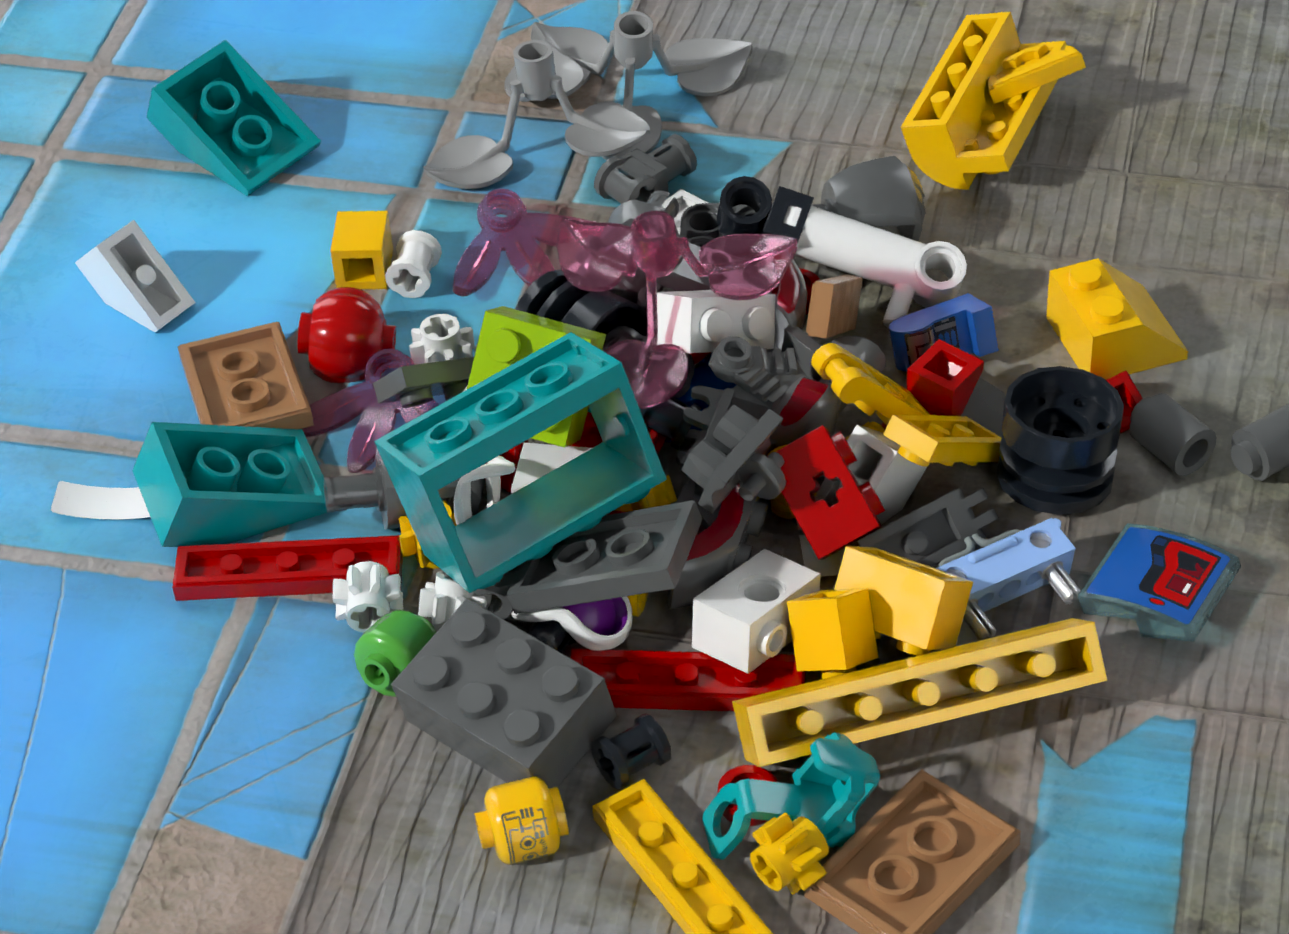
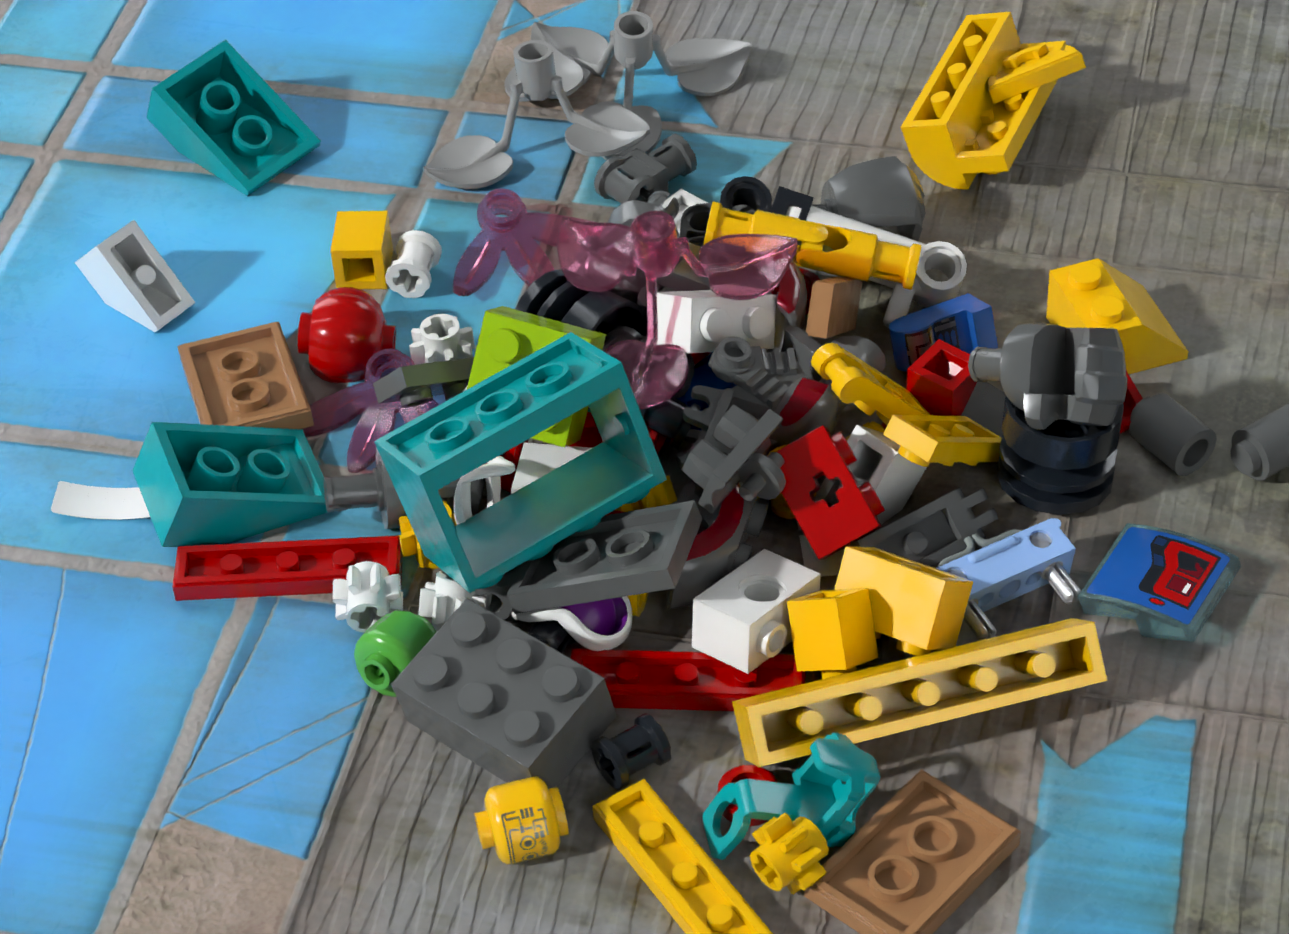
(854, 254): none -> yellow piece
(1057, 373): none -> dark grey piece

